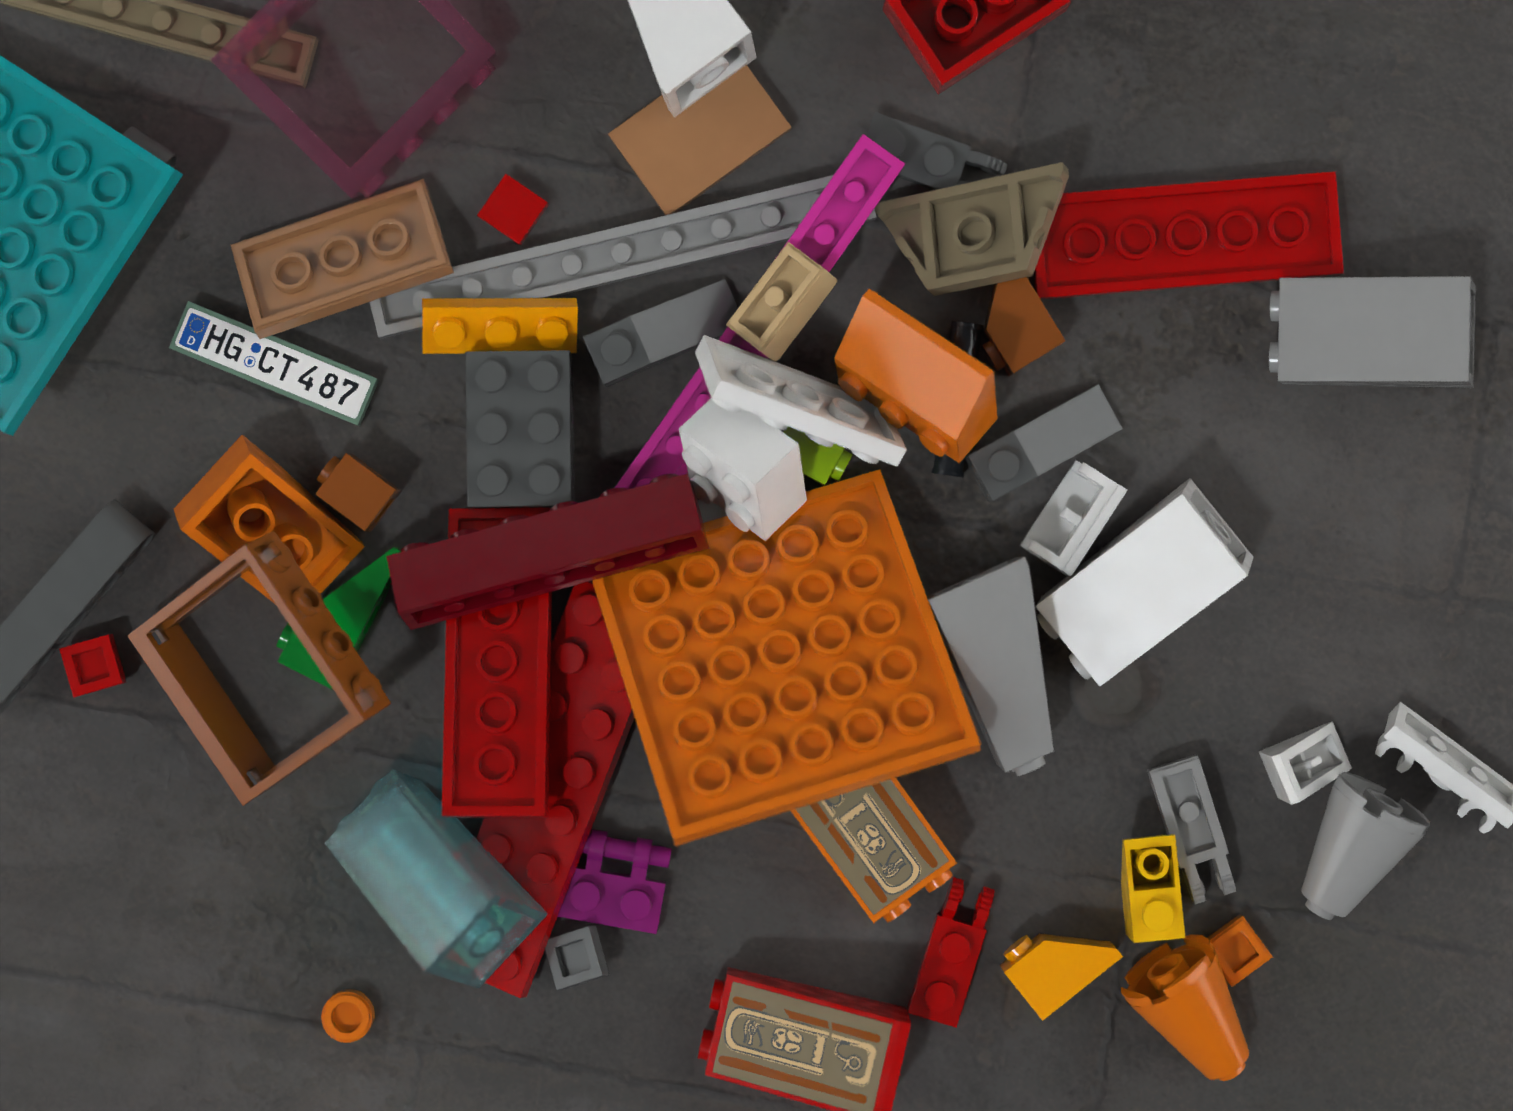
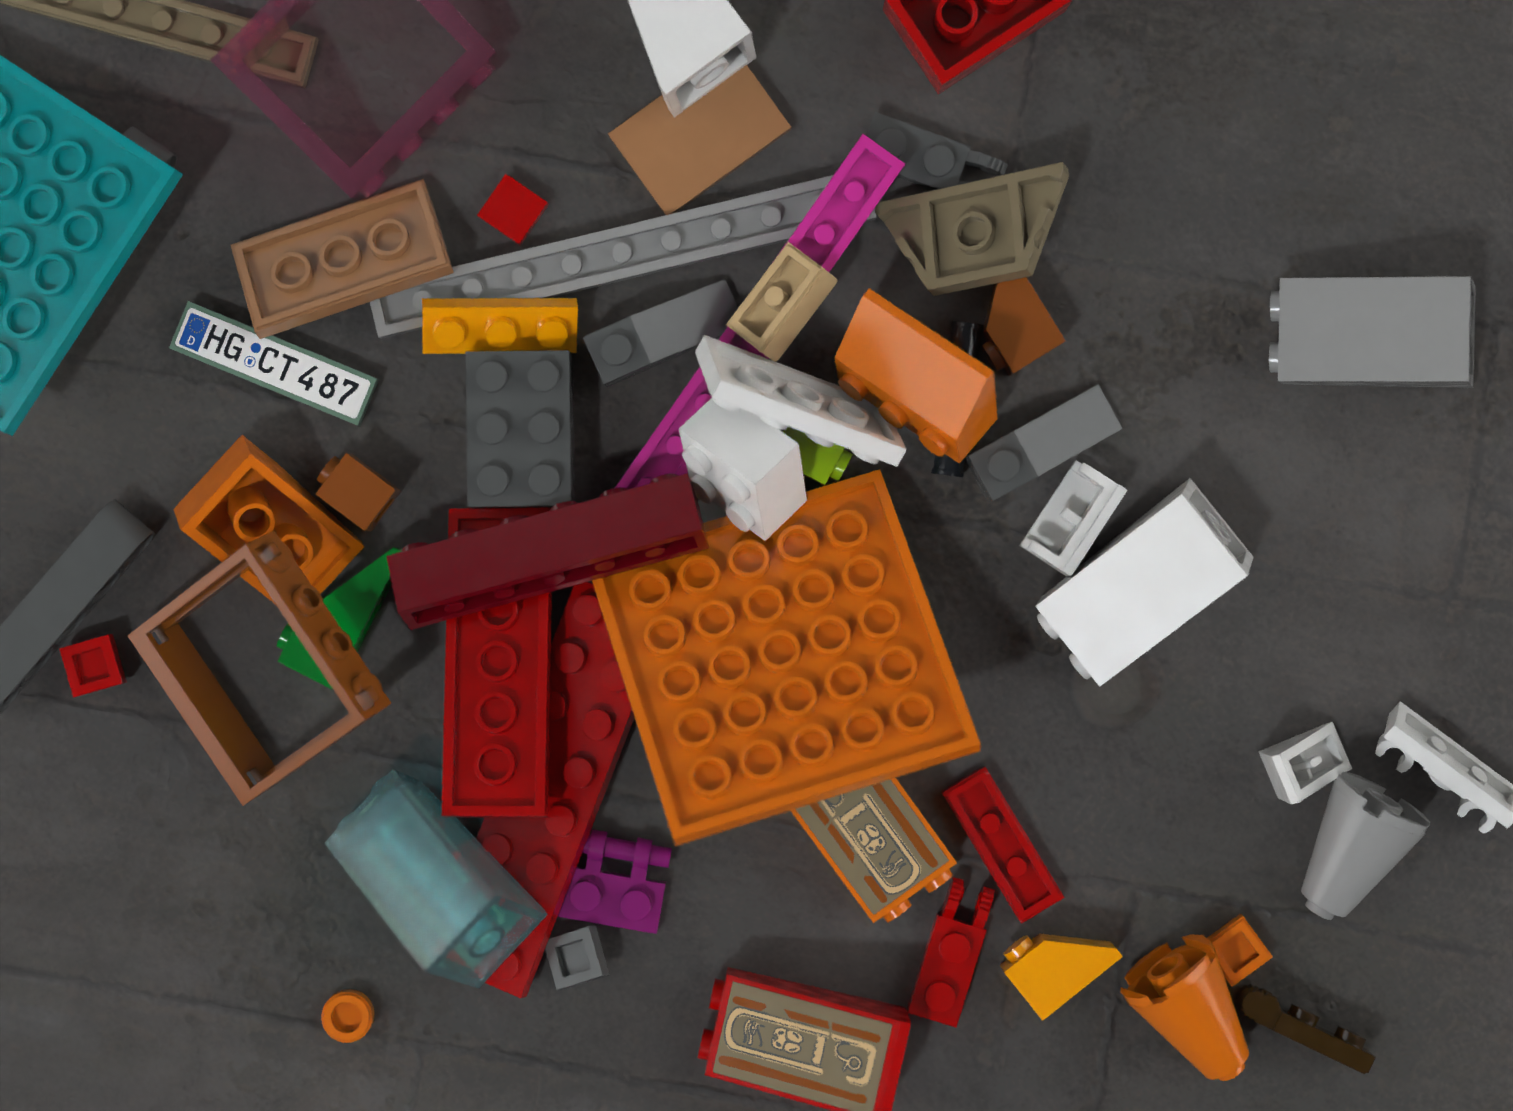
(998, 660): light grey slope -> none
(1002, 844): none -> red tile
(1151, 889): yellow slope -> none
(1191, 816): light grey hinge -> none
(1192, 236): red plate -> none
(1302, 1027): none -> dark brown hinge

